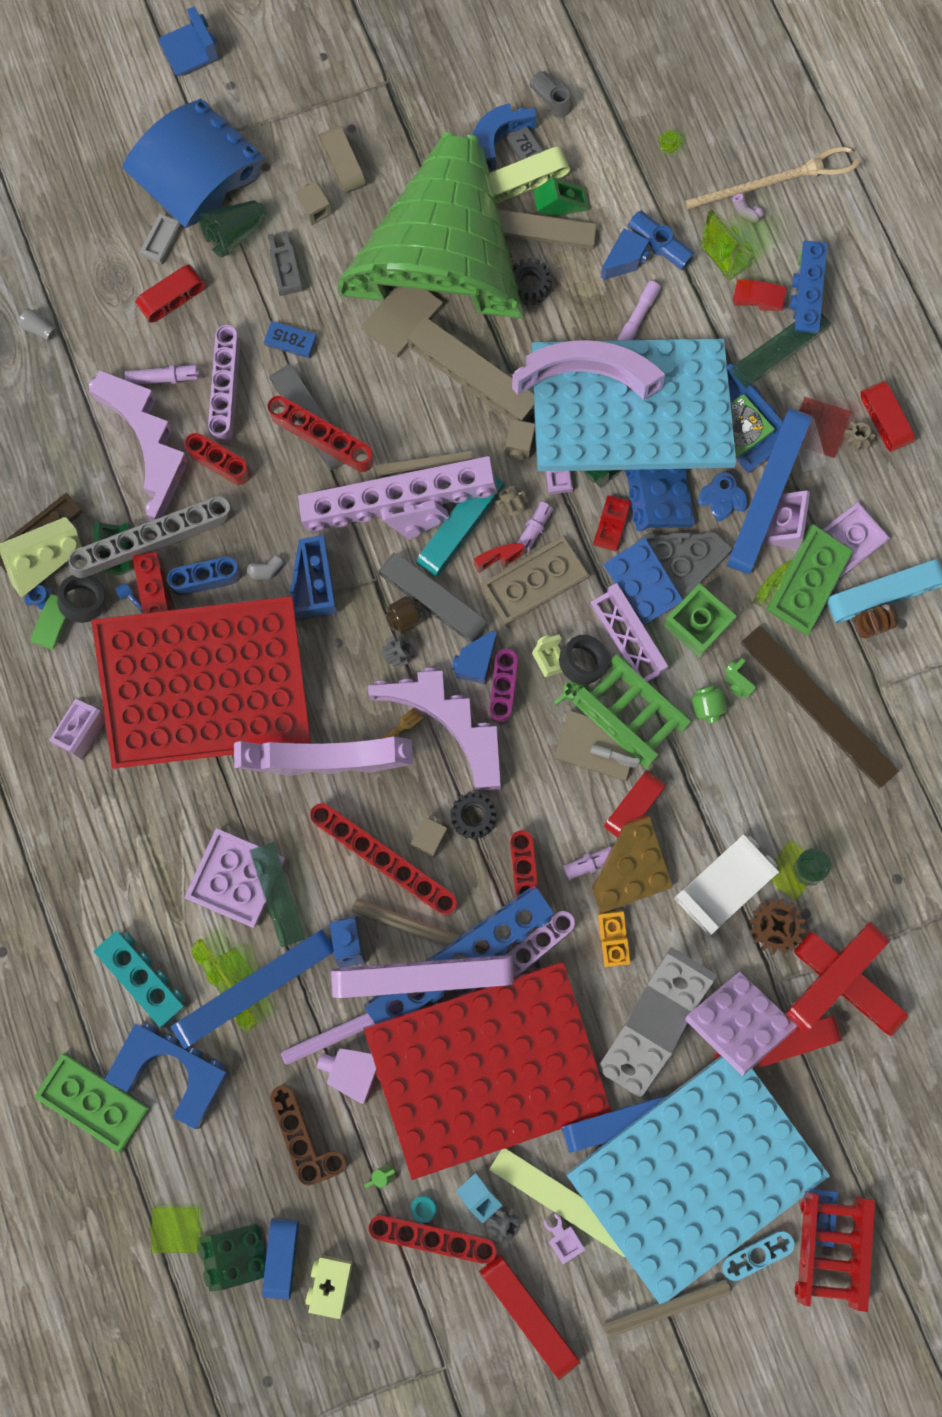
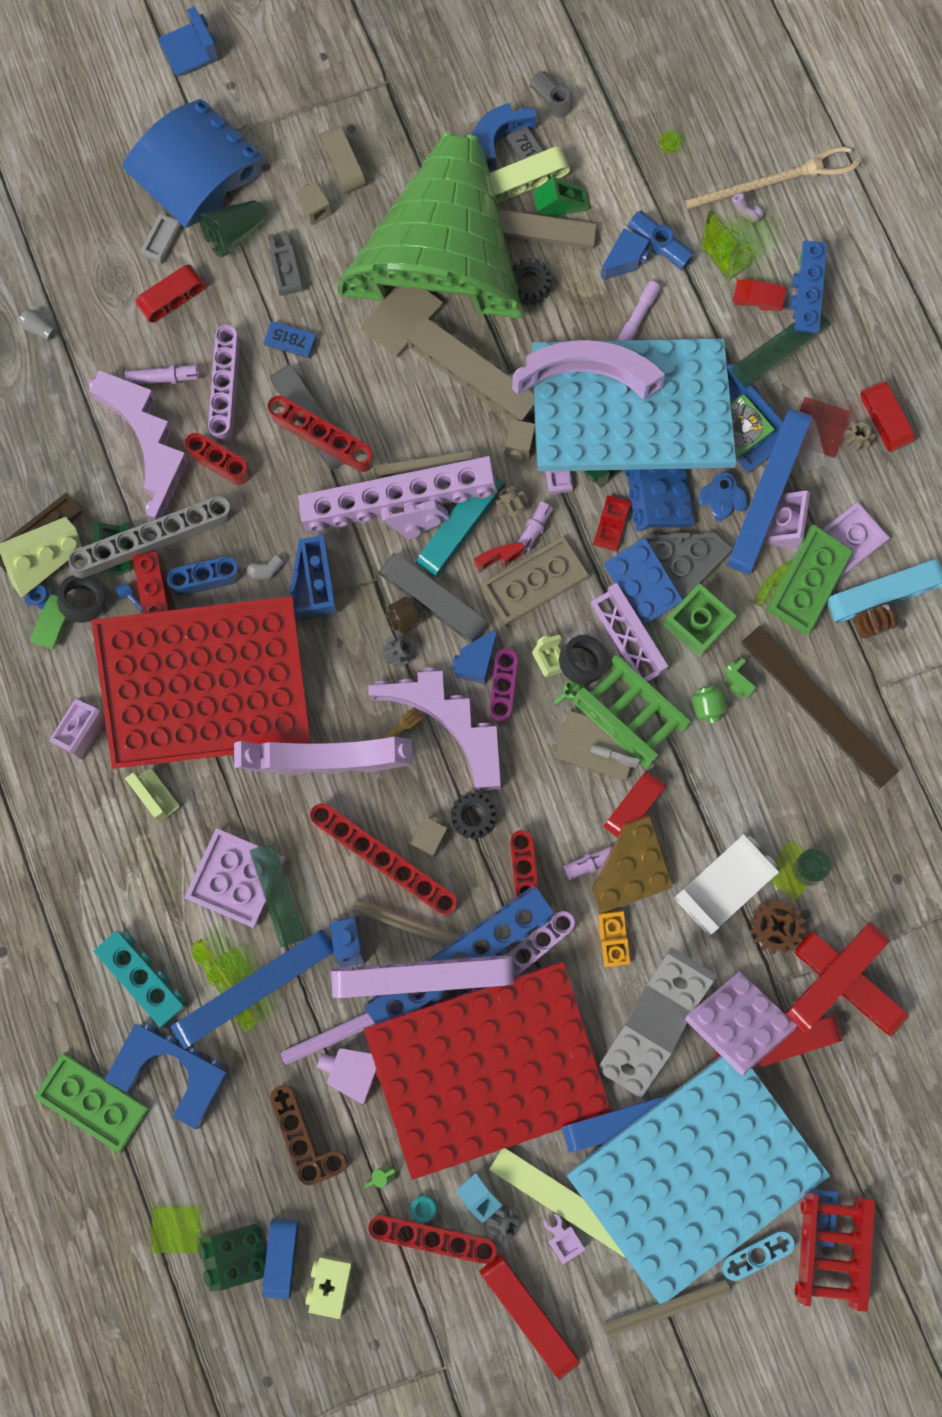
(153, 794): none -> yellowish green bracket

